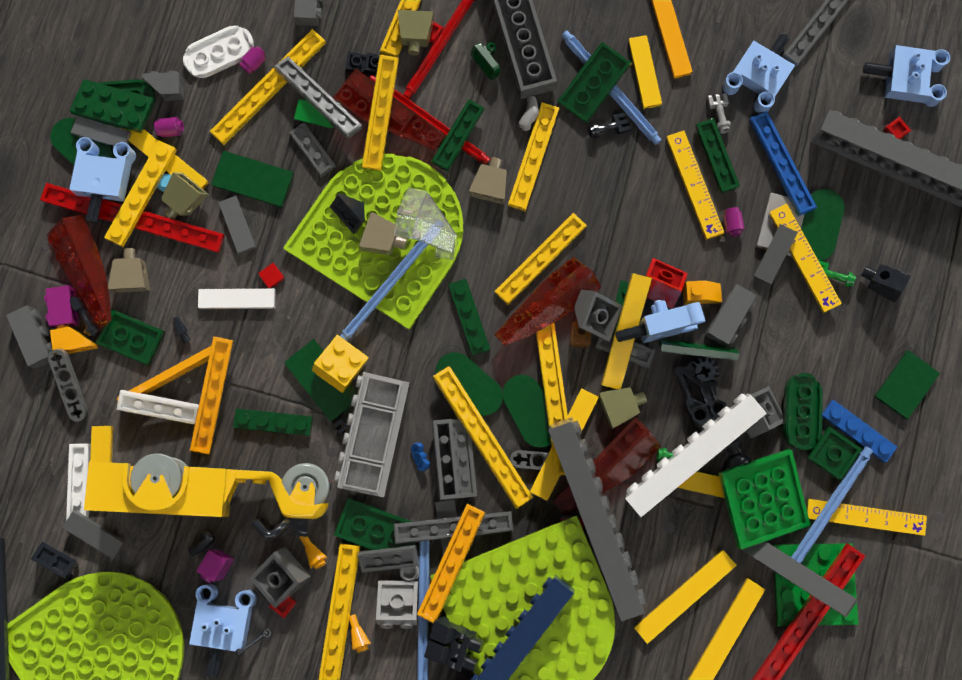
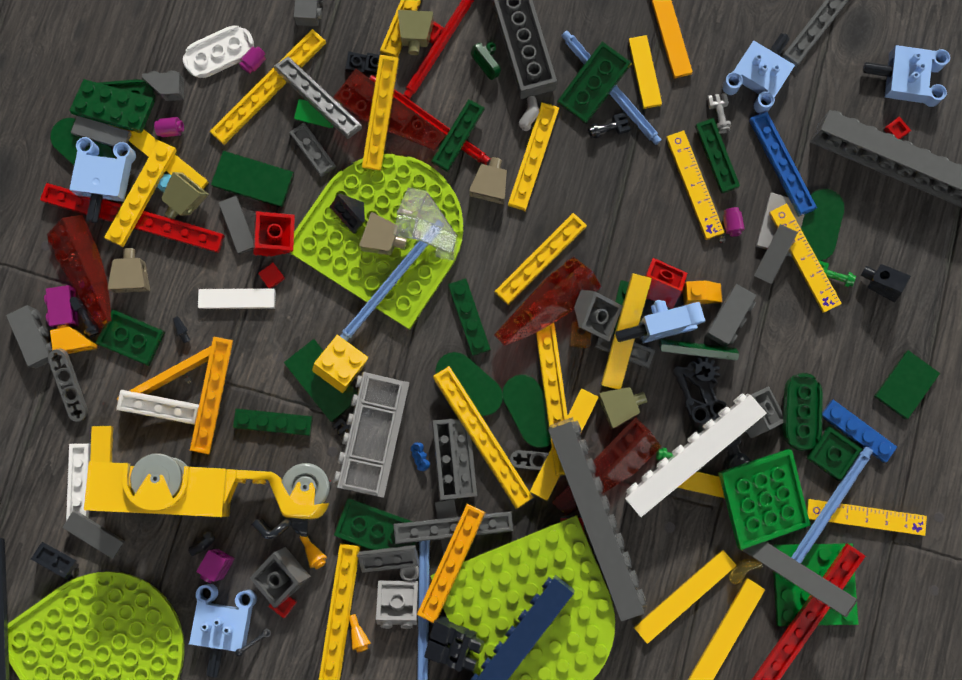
(273, 234): none -> red slope
(742, 568): none -> clear yellow arm

